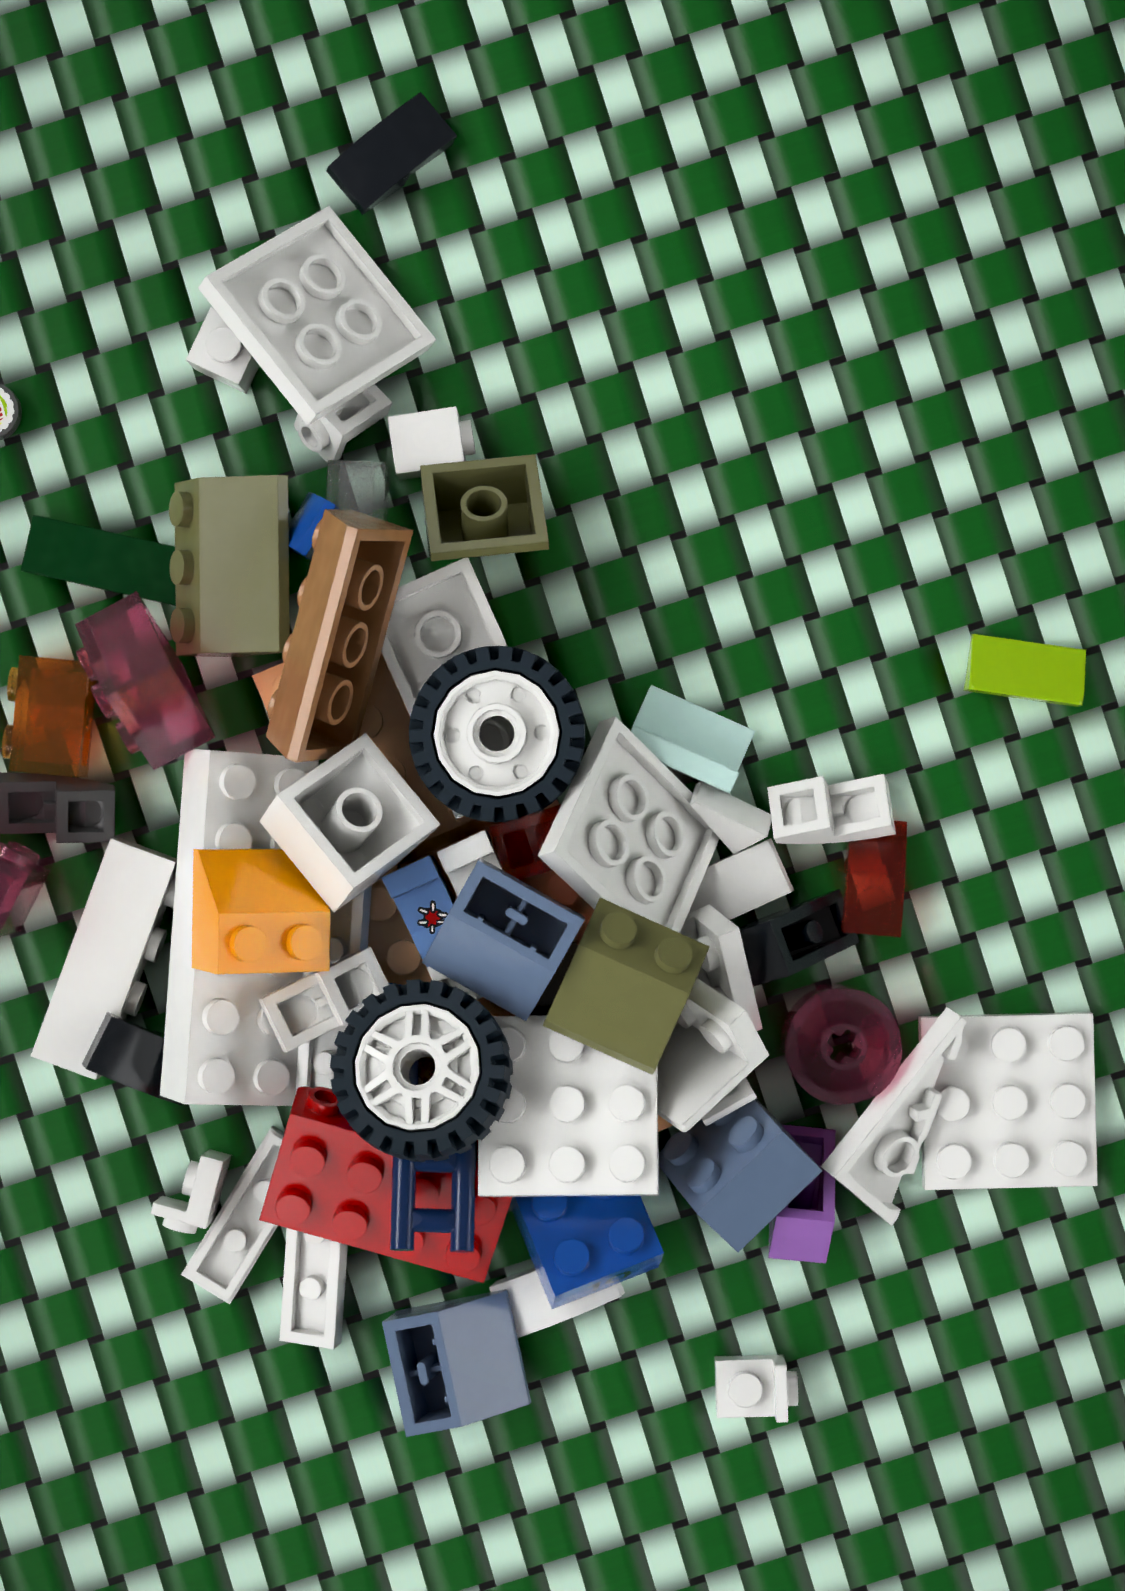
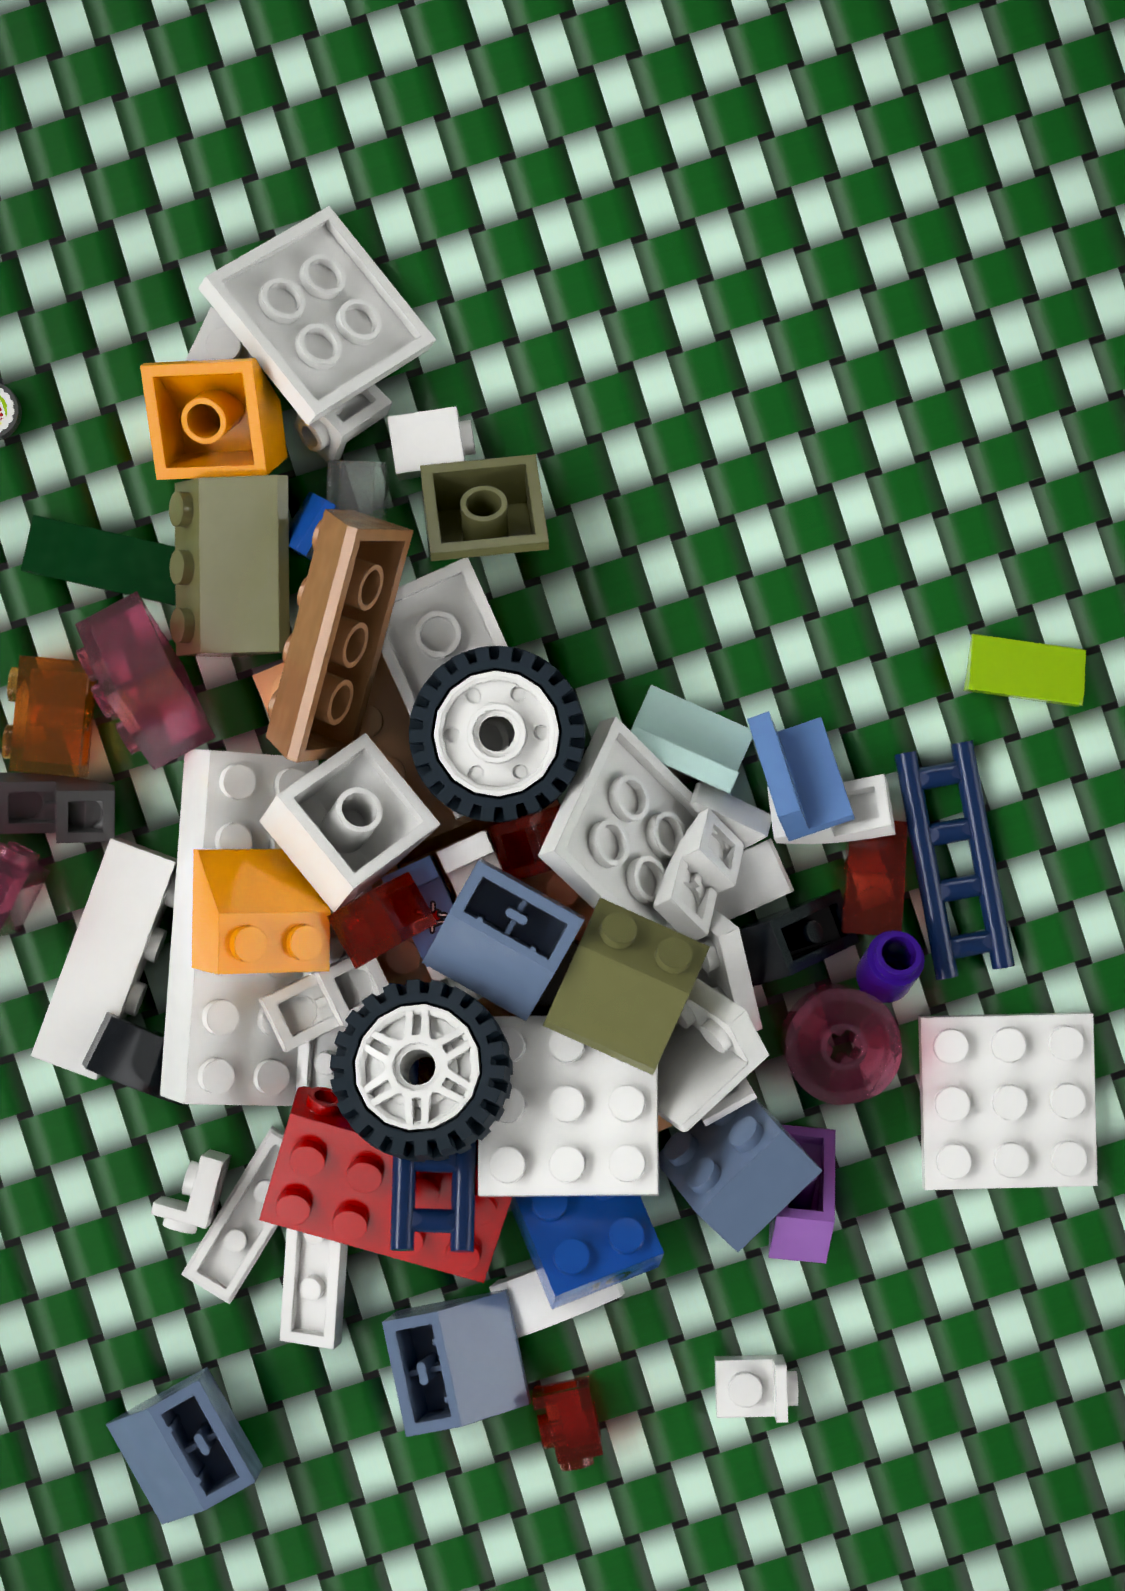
(186, 1448): none -> sand blue slope
(212, 419): none -> light orange slope
(382, 919): none -> clear red brick
(391, 152): black slope -> none
(570, 1422): none -> clear red brick
(699, 869): none -> white slope
(801, 775): none -> medium blue panel
(890, 966): none -> dark purple brick
(896, 1123): white wing -> none
(982, 883): none -> dark blue bar

